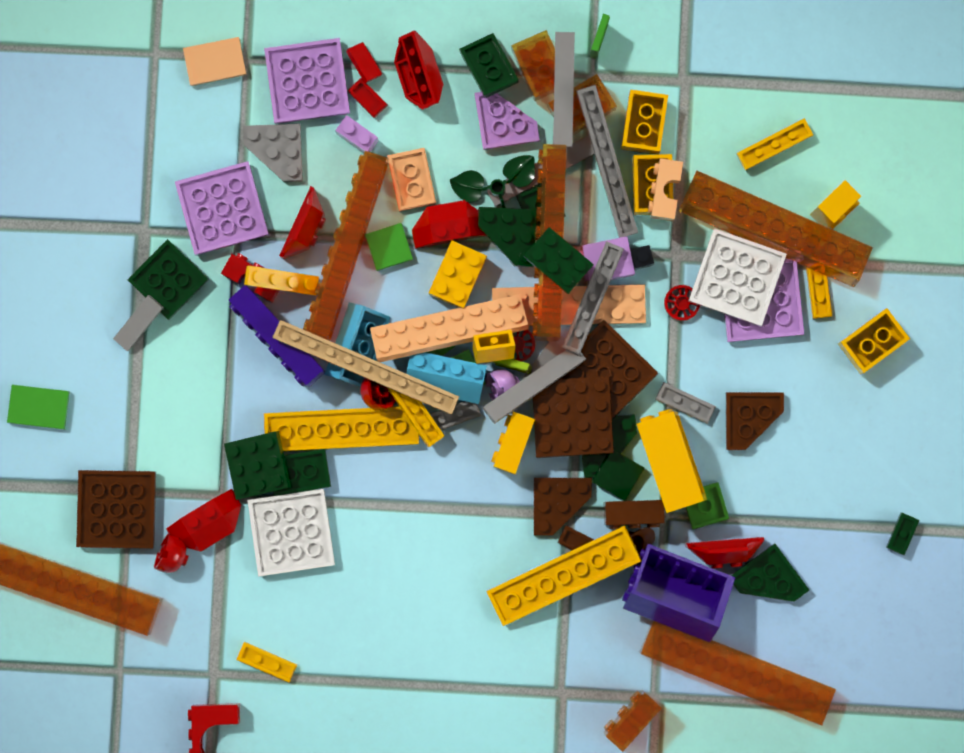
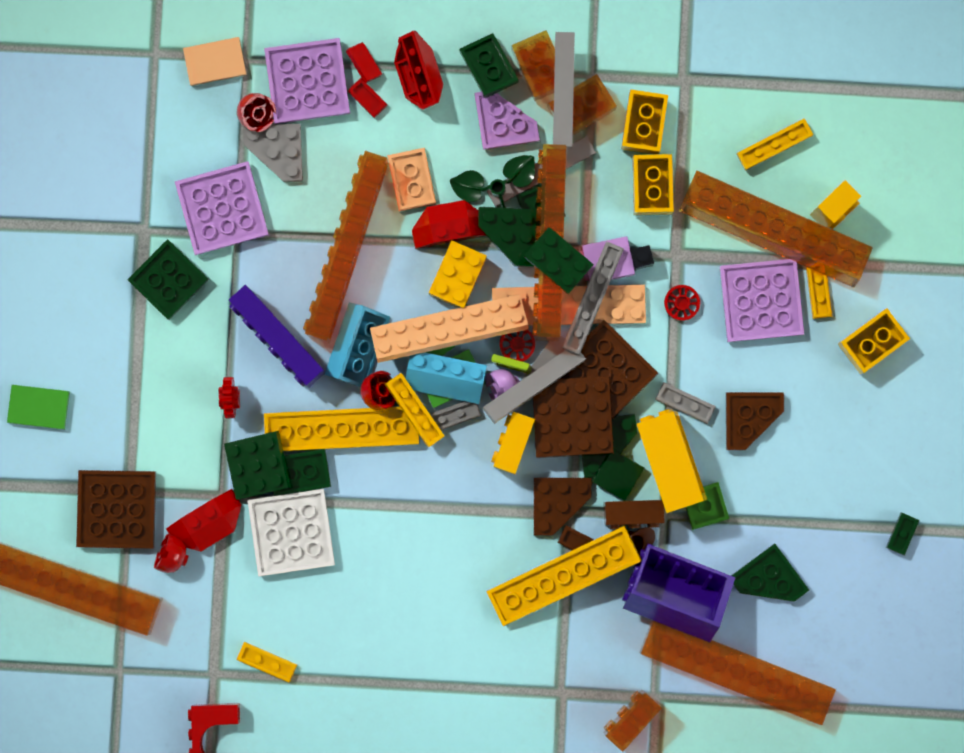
(138, 323): light grey tile -> none
(229, 397): none -> red gear
(236, 270): red arch -> none
(256, 112): none -> red cylinder
(281, 280): yellow plate -> none
(305, 227): red wedge -> none
(356, 135): lavender brick -> none
(365, 367): tan plate -> none
(389, 246): bright green tile -> none
(493, 346): yellow brick -> none
(599, 36): bright green tile -> none
(607, 161): light grey plate -> none
(667, 172): light nougat arch -> none
(725, 551): red wedge -> none
(737, 277): white plate -> none

